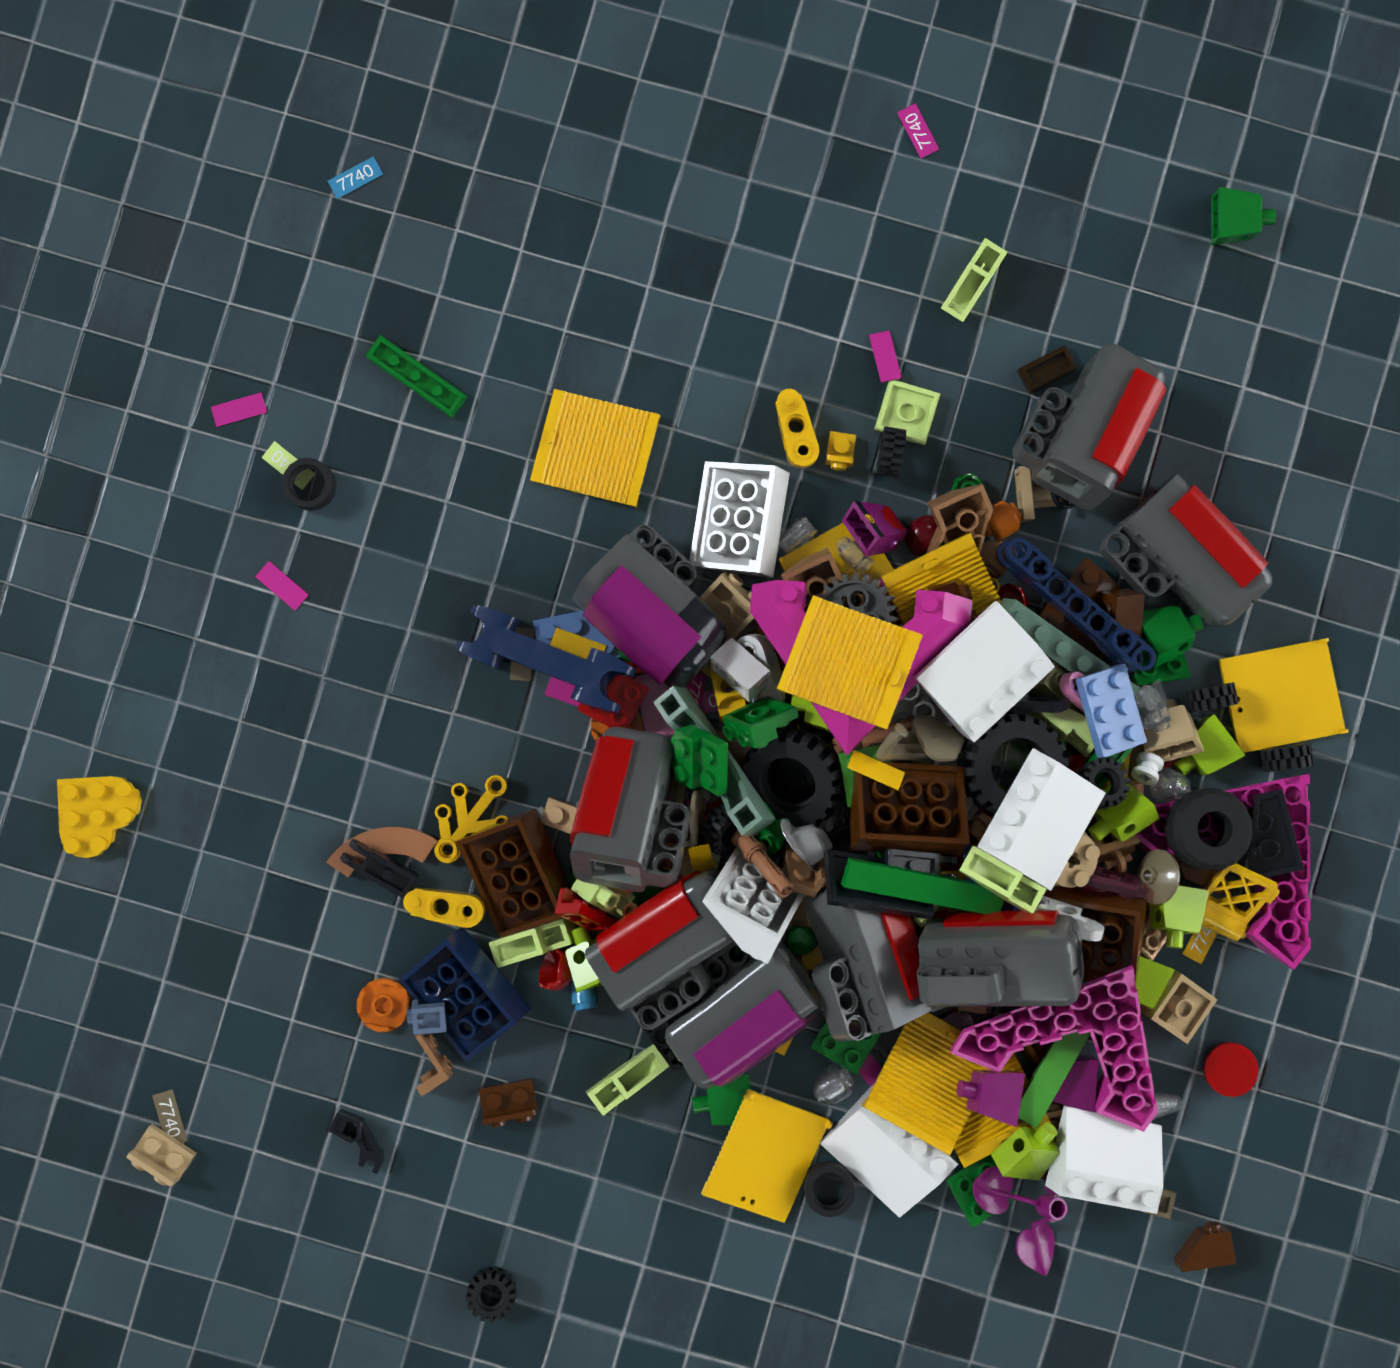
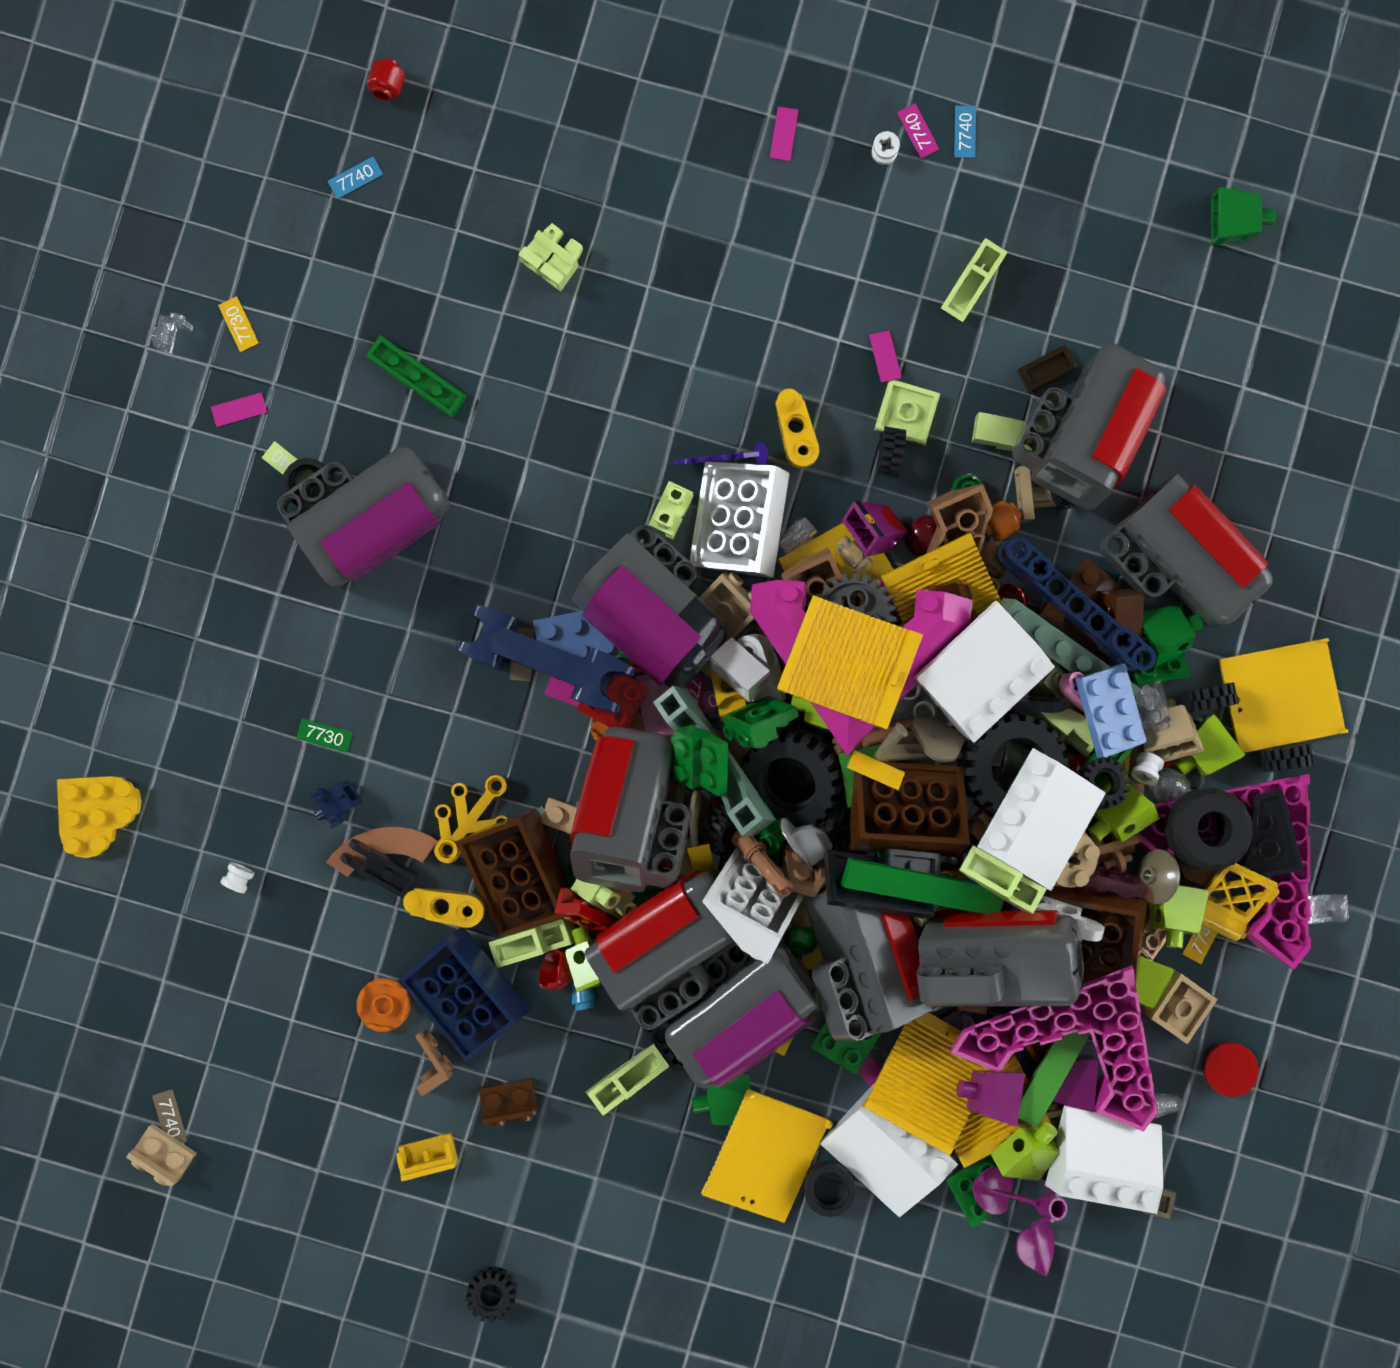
(165, 332): none -> clear bracket
(237, 877): none -> white wheel
(238, 324): none -> yellow sticker
(281, 585): dark pink sticker -> none
(324, 735): none -> green sticker
(335, 802): none -> dark blue piece
(363, 518): none -> dark grey piece
(368, 1145): black piece -> none
(385, 79): none -> red head
(427, 1018): sand blue bracket -> none
(427, 1156): none -> yellow hinge
(550, 259): none -> yellowish green hips
(574, 643): yellow sticker -> none
(595, 448): yellow door -> none
(670, 509): none -> yellowish green hips
(760, 454): none -> dark purple piece
(784, 133): none -> dark pink sticker
(833, 1085): clear head -> none
(840, 450): yellow bracket -> none
(884, 154): none -> white wheel
(965, 131): none -> dark azure sticker
(998, 431): none -> yellowish green slope
(1206, 1248): reddish brown slope -> none
(1328, 908): none -> clear bracket

